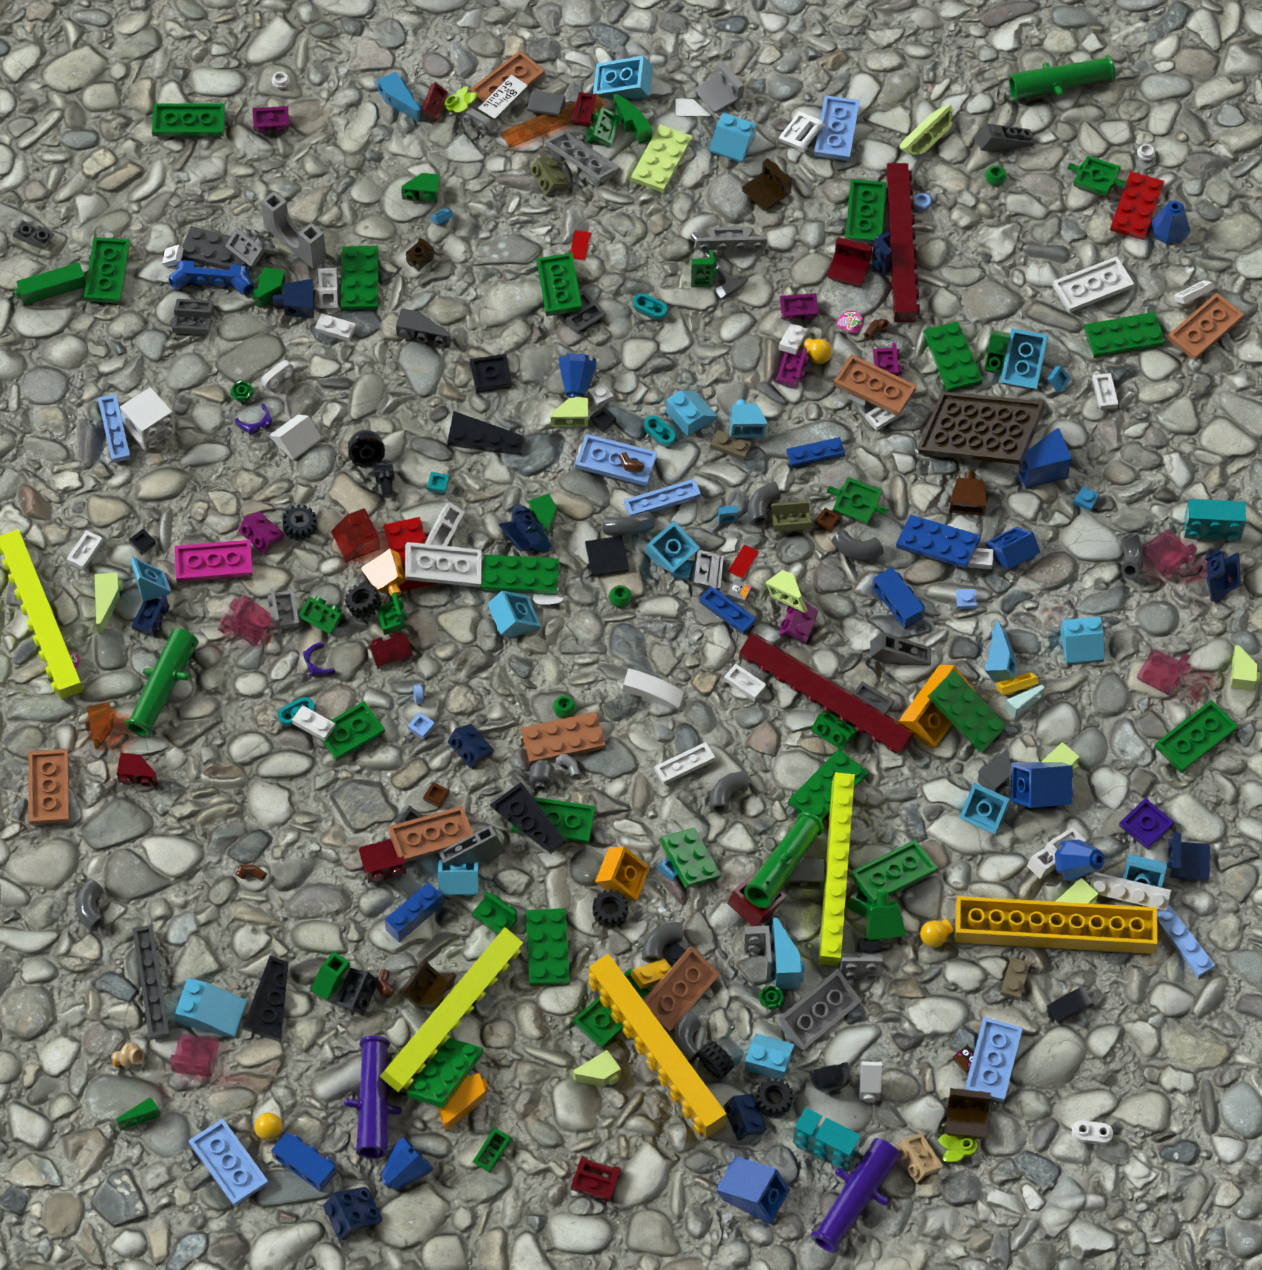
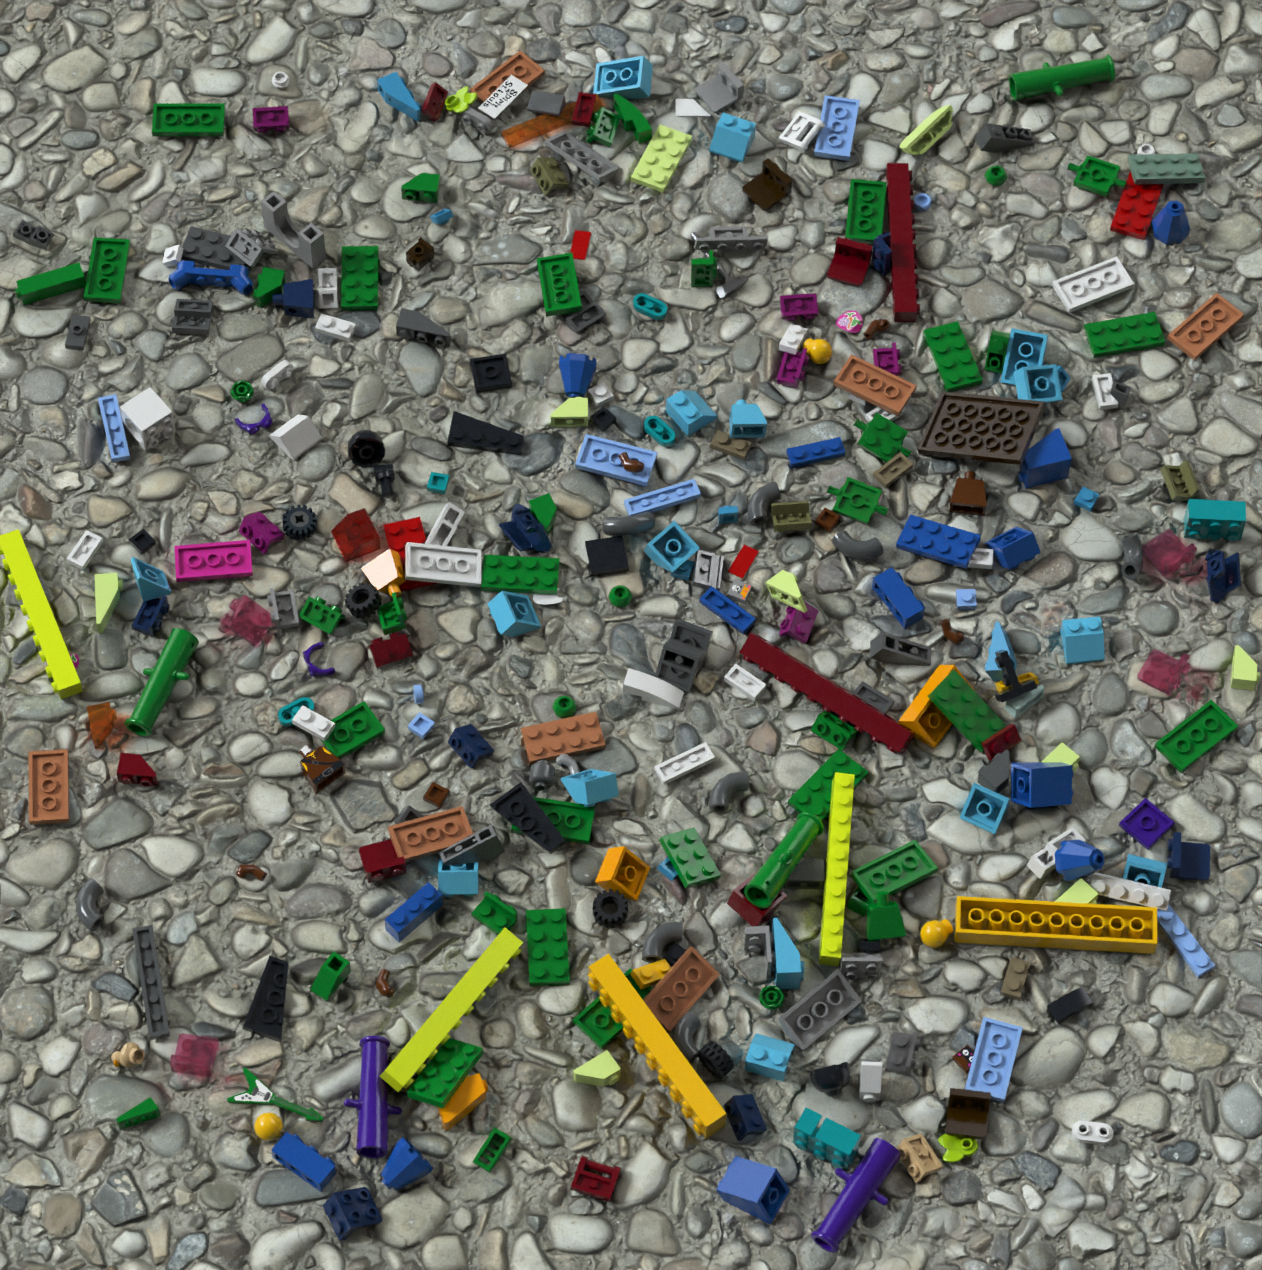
(77, 332): none -> dark grey plate
(210, 1008): medium azure slope -> none
(228, 1162): light blue plate -> none
(262, 1095): none -> green piece
(320, 767): none -> reddish brown torso
(357, 991): black bracket -> none
(427, 986): dark brown bracket -> none
(591, 786): none -> medium azure slope
(683, 654): none -> dark grey bracket
(774, 1086): black tyre -> none
(882, 438): none -> green plate
(893, 470): none -> dark tan plate
(901, 1052): none -> flat silver bracket
(954, 637): none -> reddish brown arm
(1002, 740): none -> dark red plate
(1010, 679): none -> black bracket
(1038, 383): none -> medium azure slope
(1120, 392): none -> dark grey slope
(1166, 168): none -> sand green plate
(1180, 481): none -> olive bracket
(1198, 290): white plate -> none

